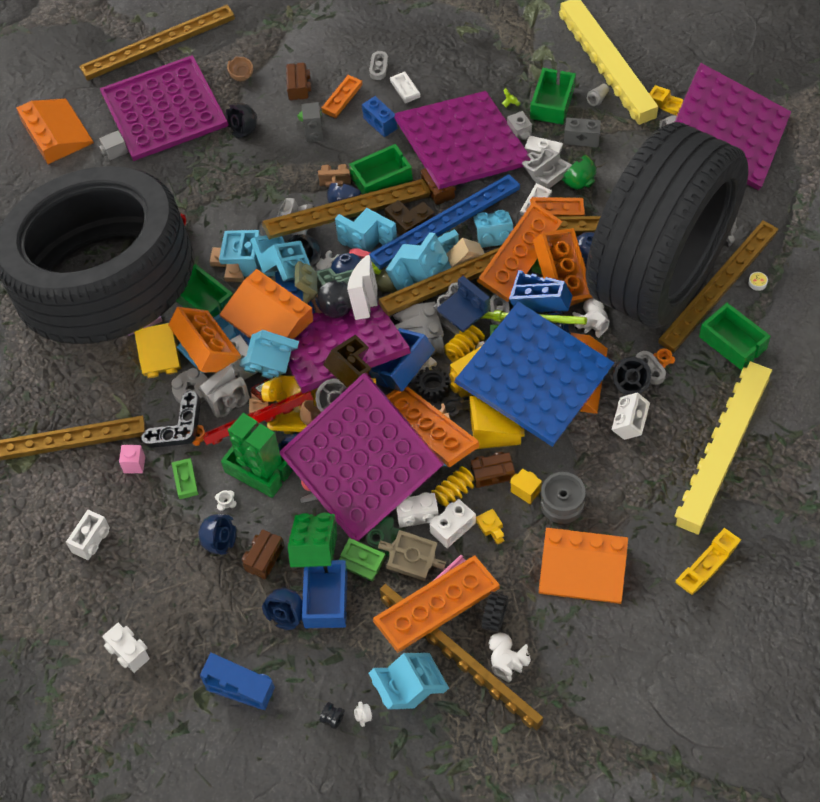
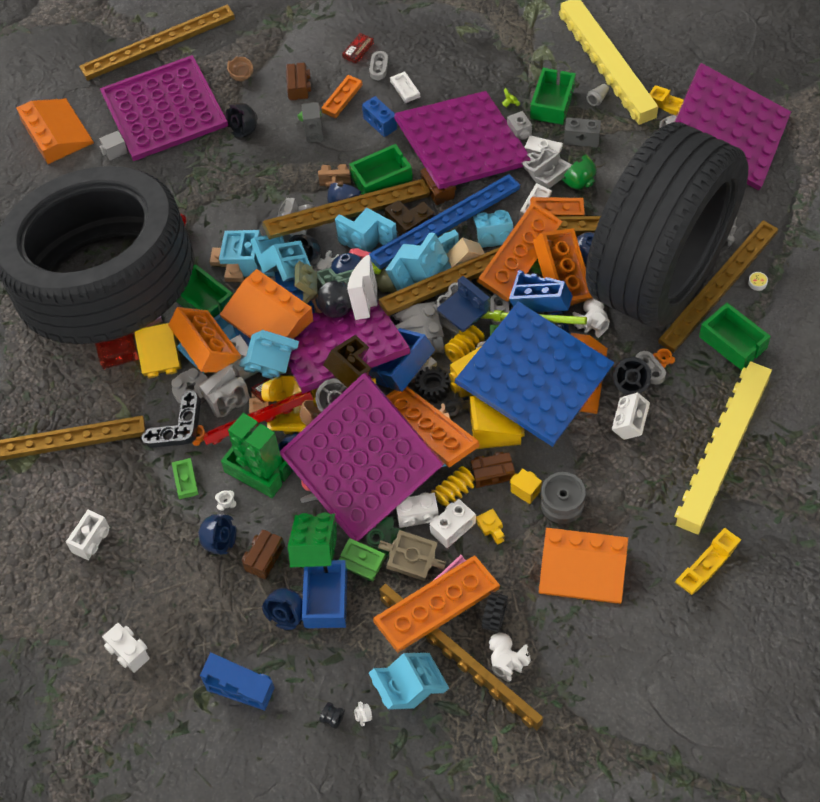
(117, 351): none -> clear red brick
(132, 459): bright pink brick -> none
(358, 48): none -> clear red tile

